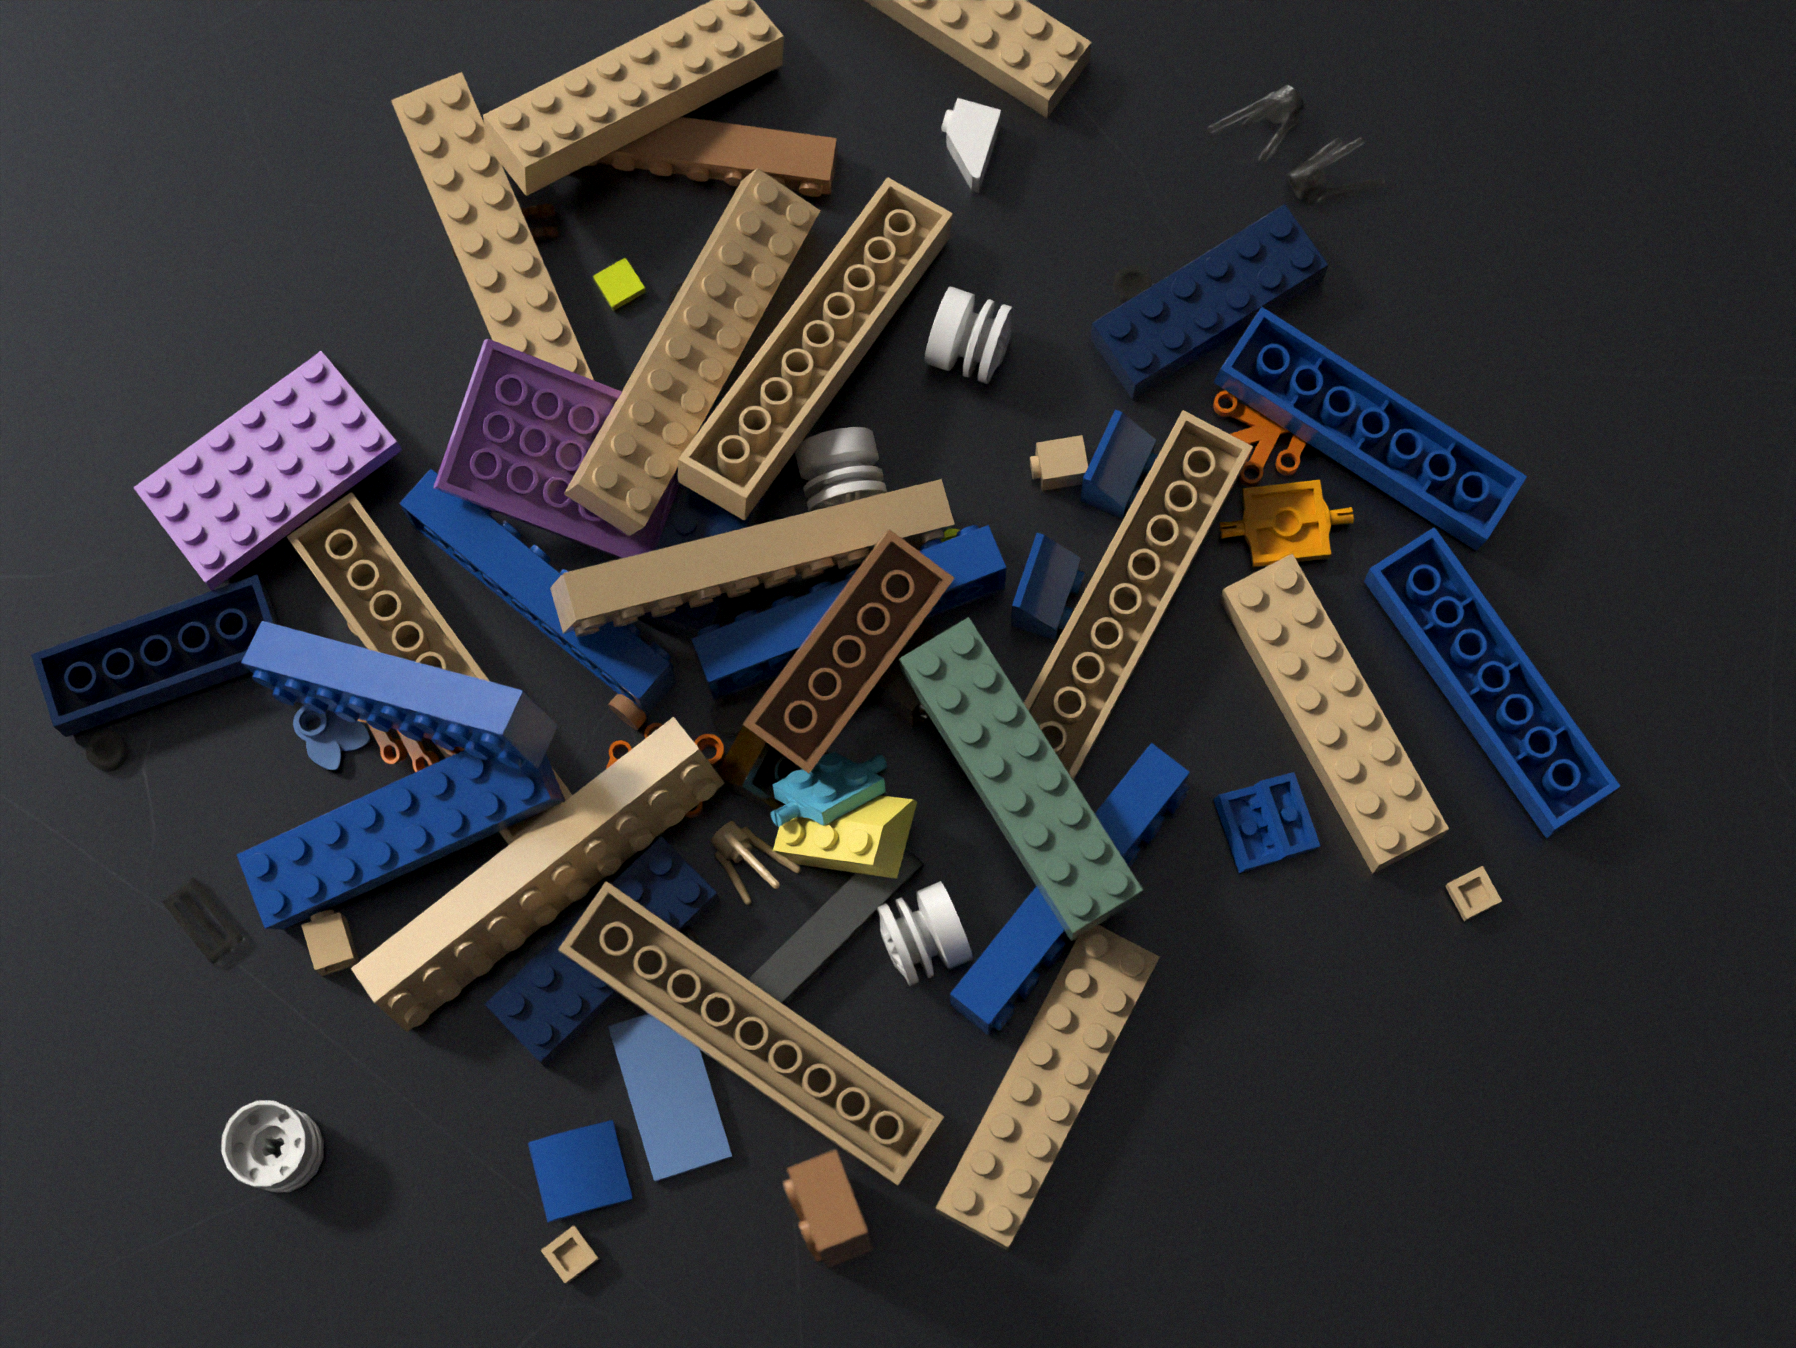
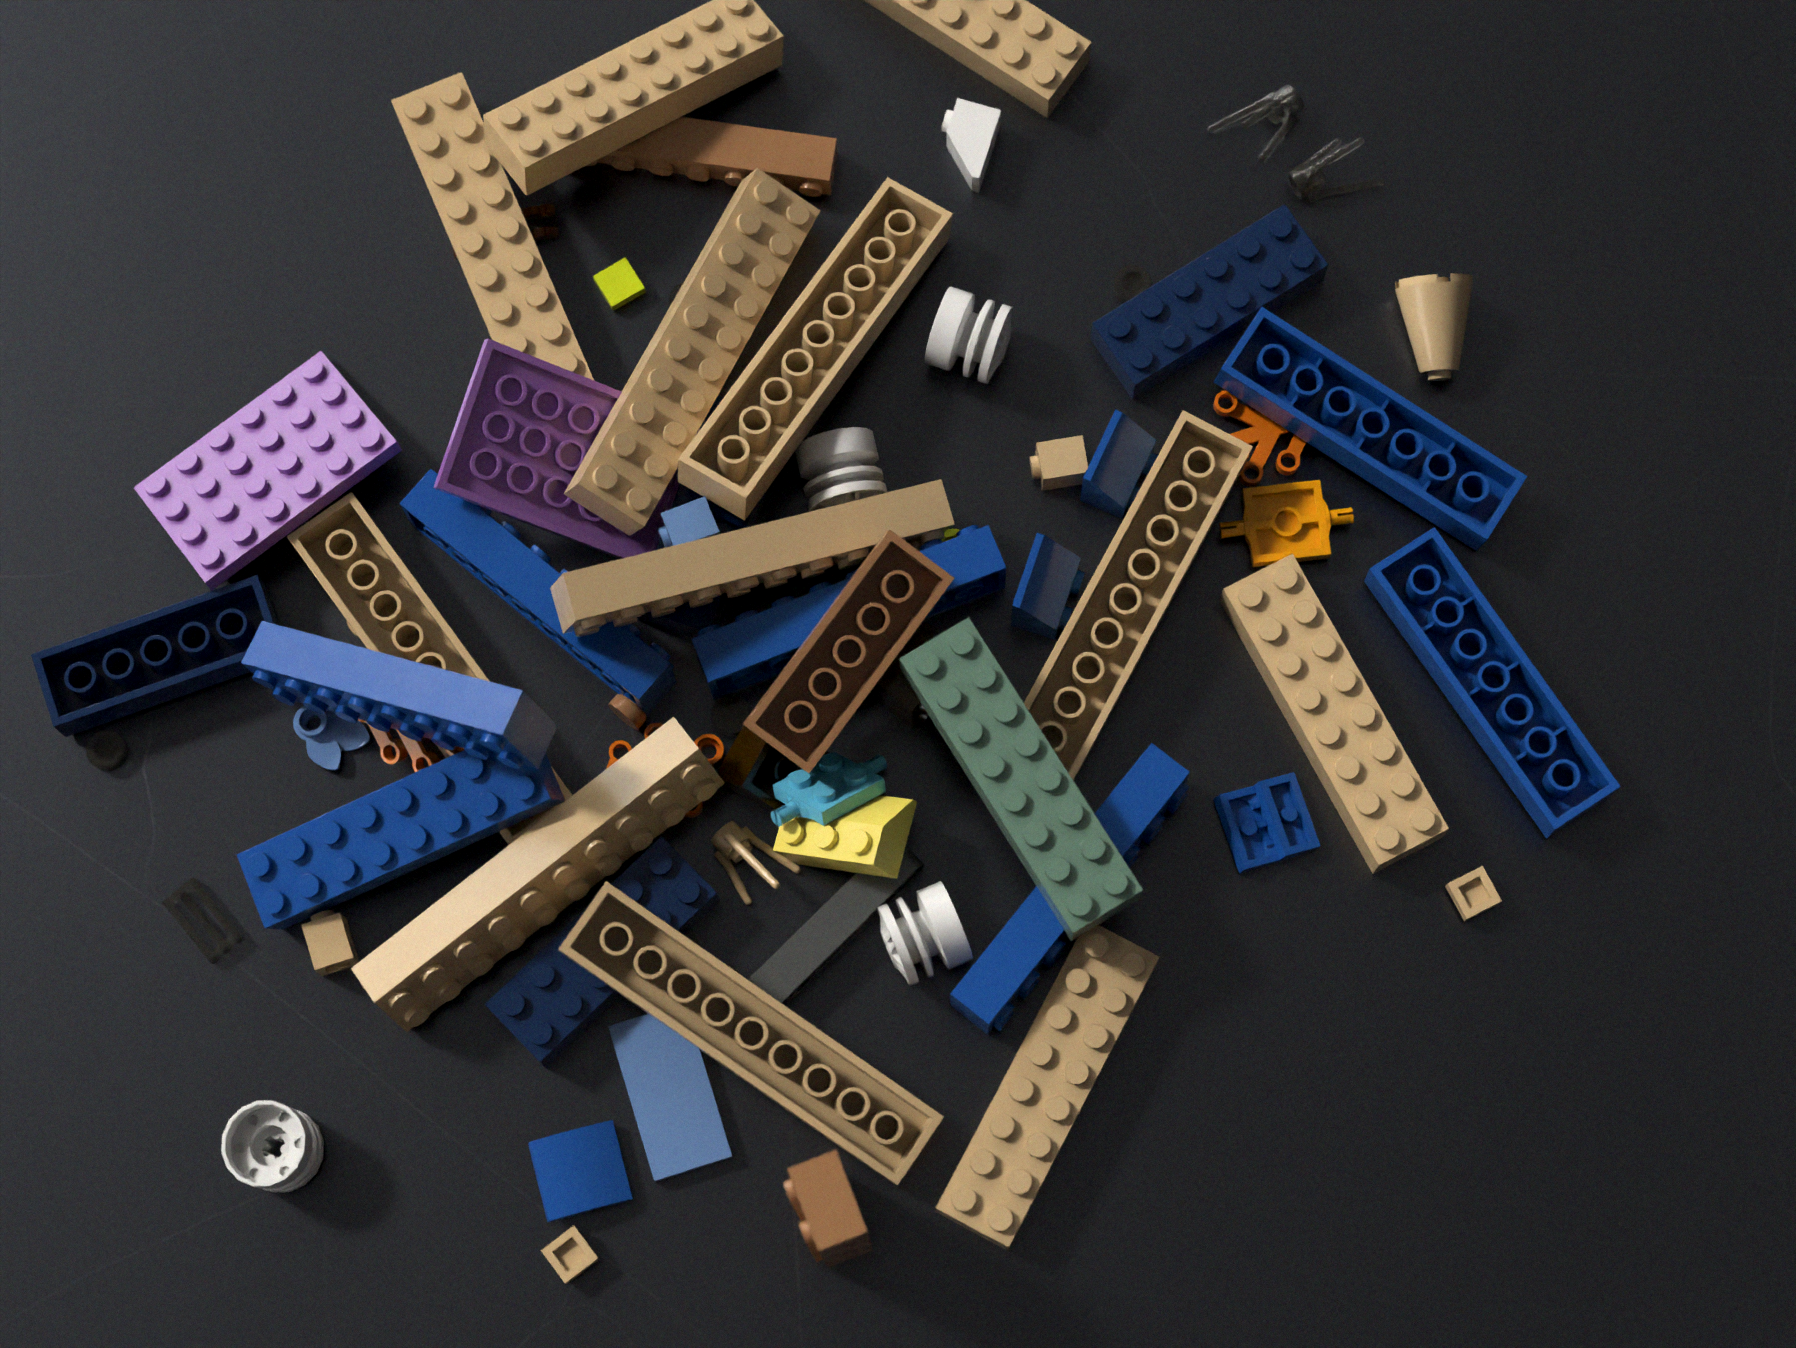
(688, 523): none -> medium blue brick
(1436, 320): none -> tan cone

